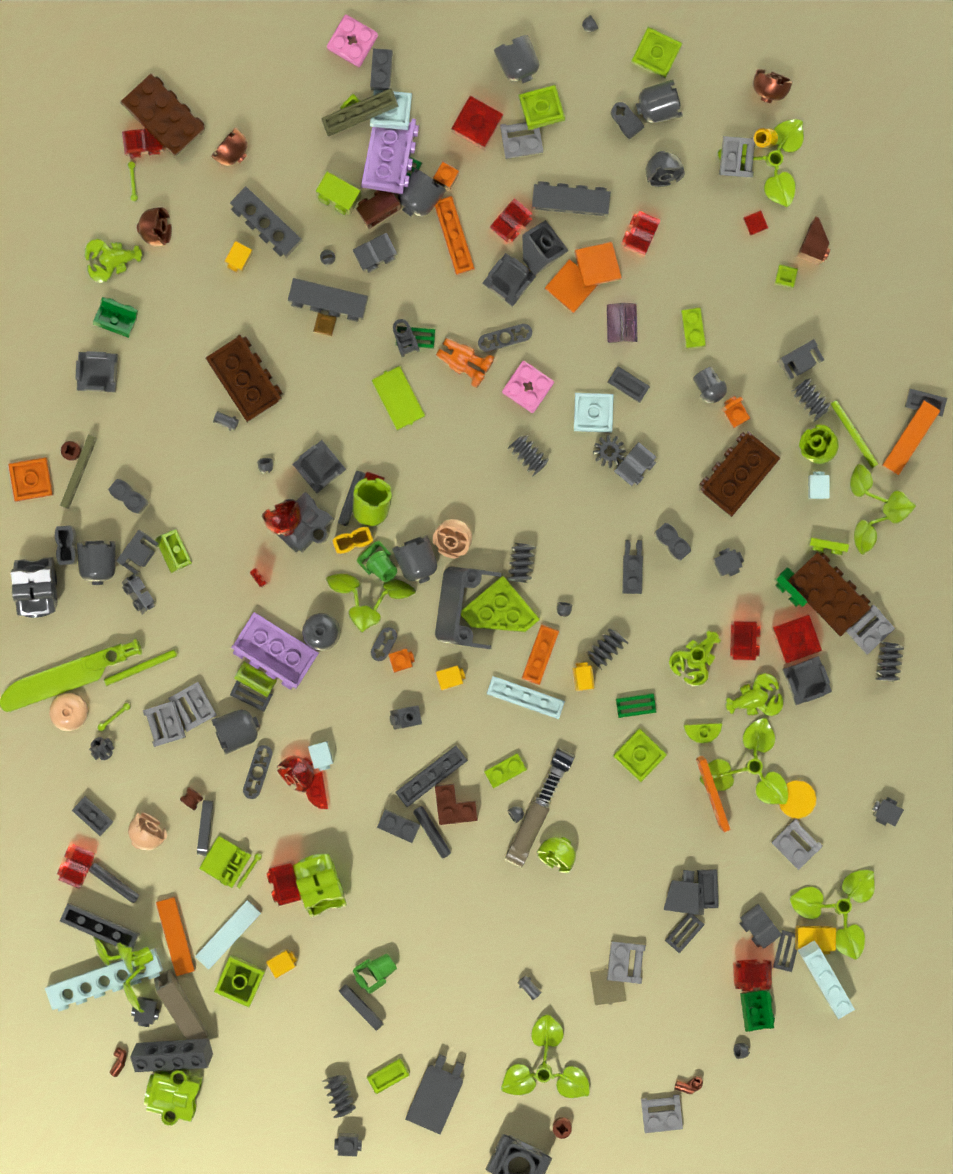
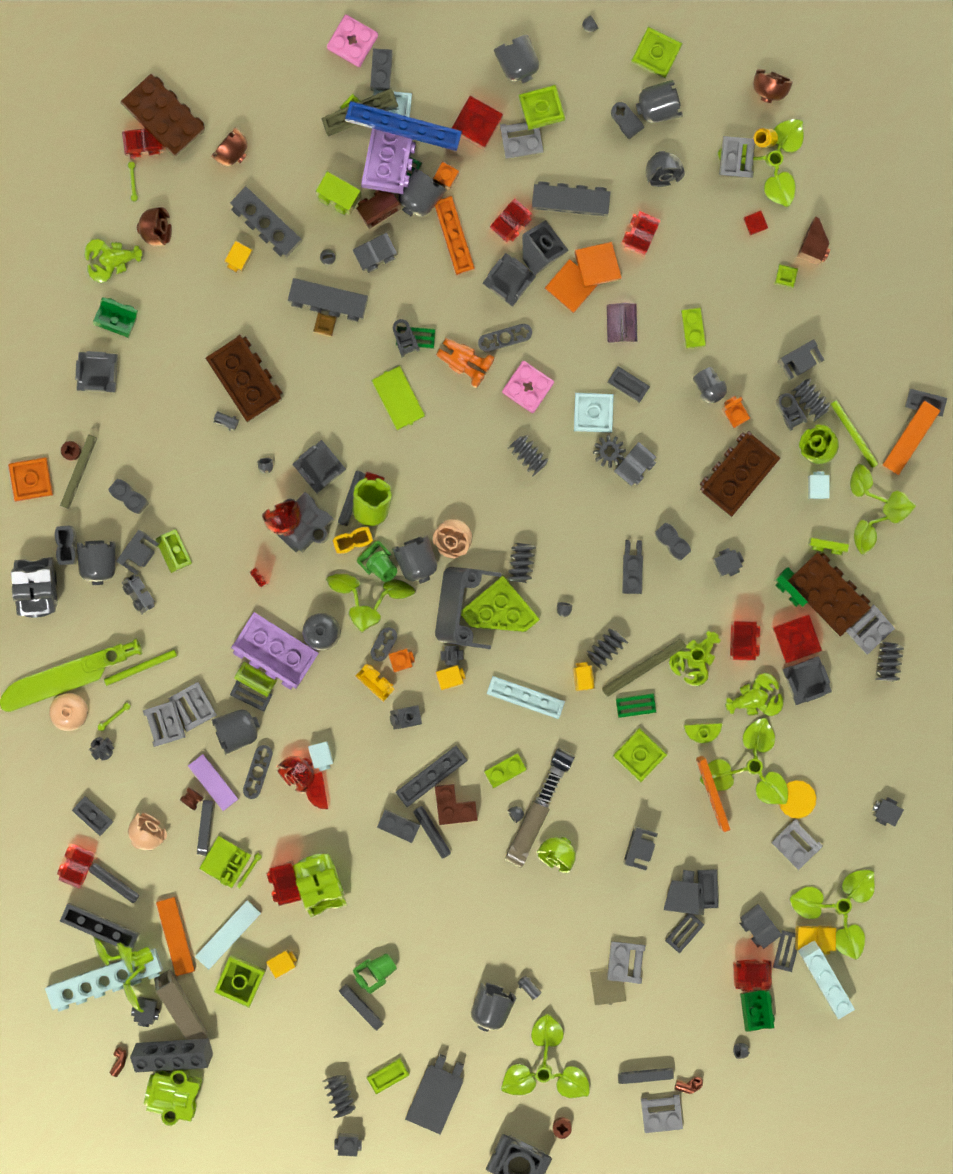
(213, 782): none -> lavender tile
(379, 686): none -> yellow hinge
(403, 126): none -> blue tile
(451, 655): none -> dark grey gear
(491, 1007): none -> dark grey cylinder
(540, 654): orange tile -> none
(639, 848): none -> dark grey panel
(644, 667): none -> olive axle
(645, 1075): none -> dark grey beam
(791, 412): none -> dark grey piece

